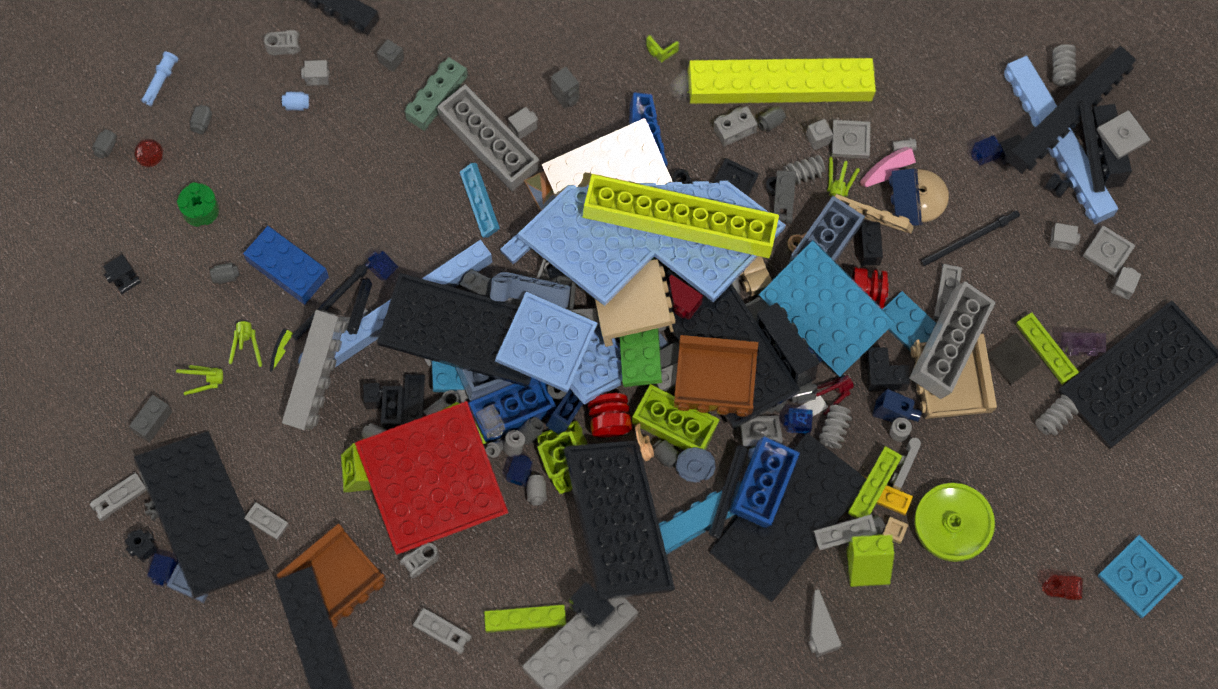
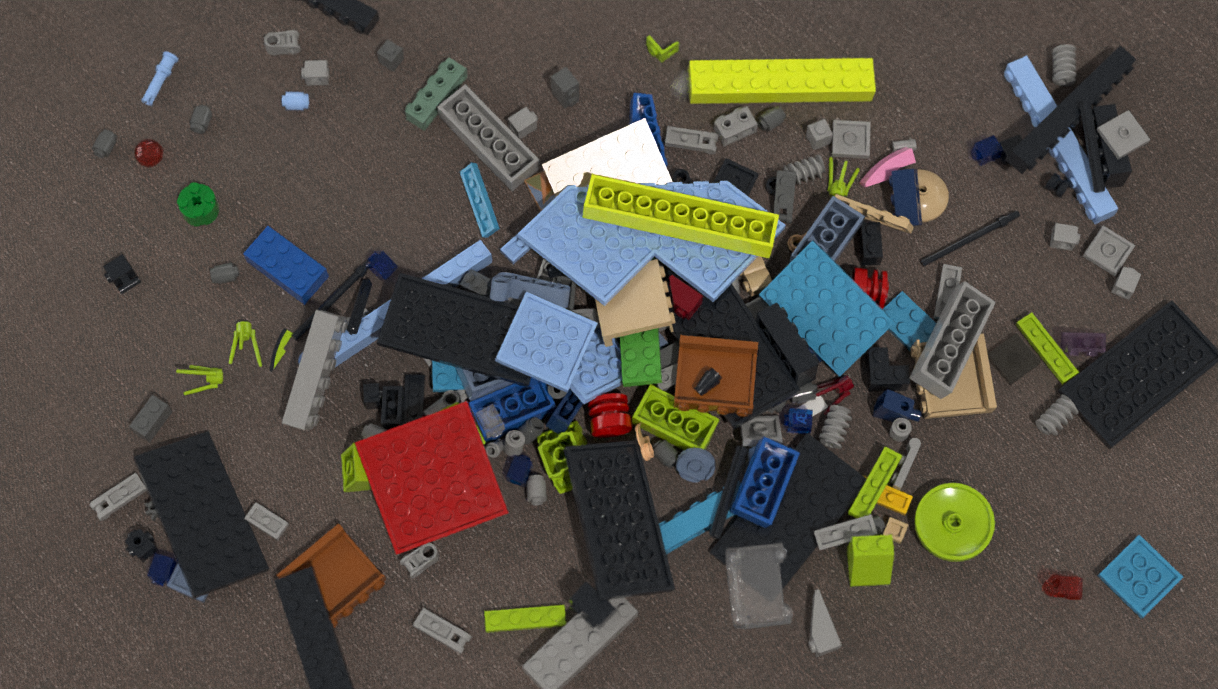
(691, 139): none -> light grey plate
(708, 381): none -> black cone
(756, 586): none -> clear windscreen

